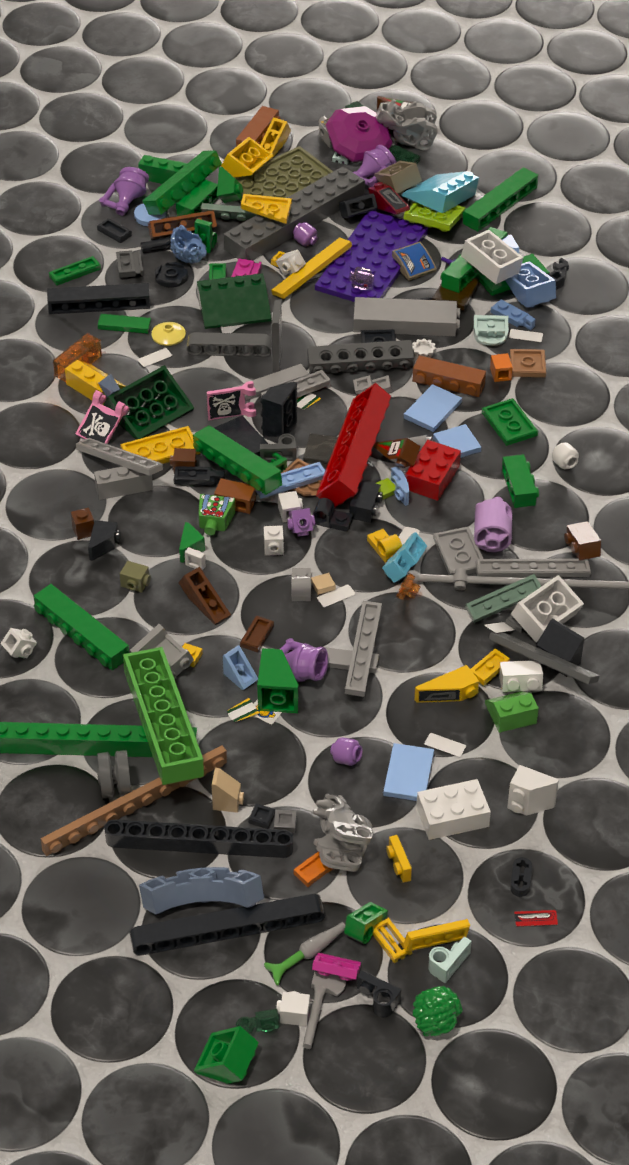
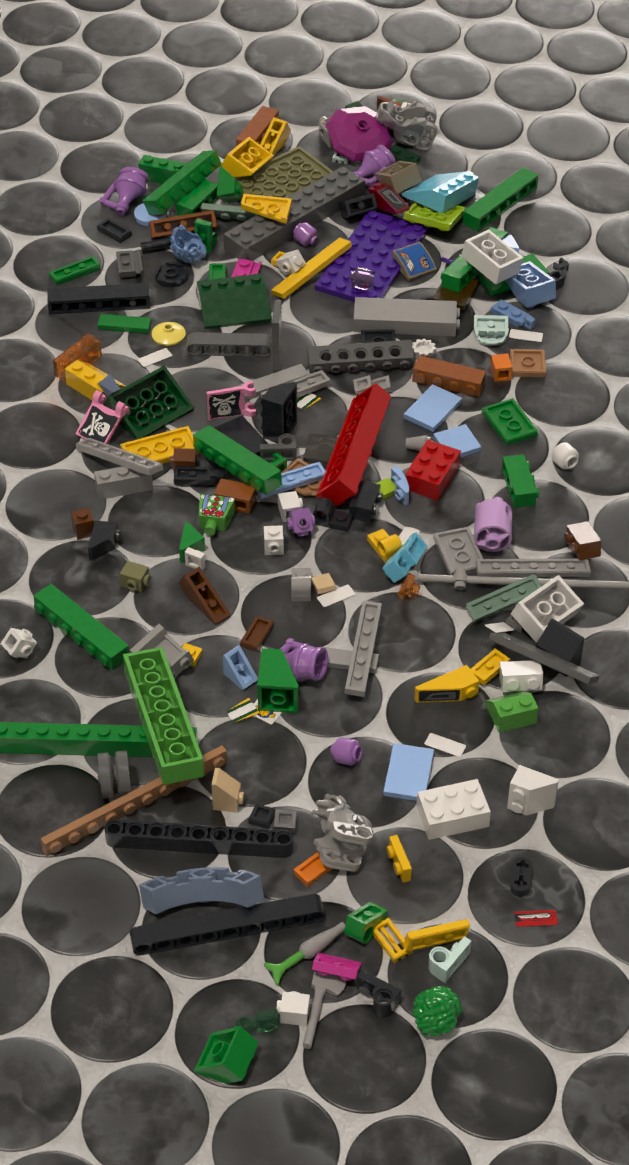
(400, 451): reddish brown slope -> none

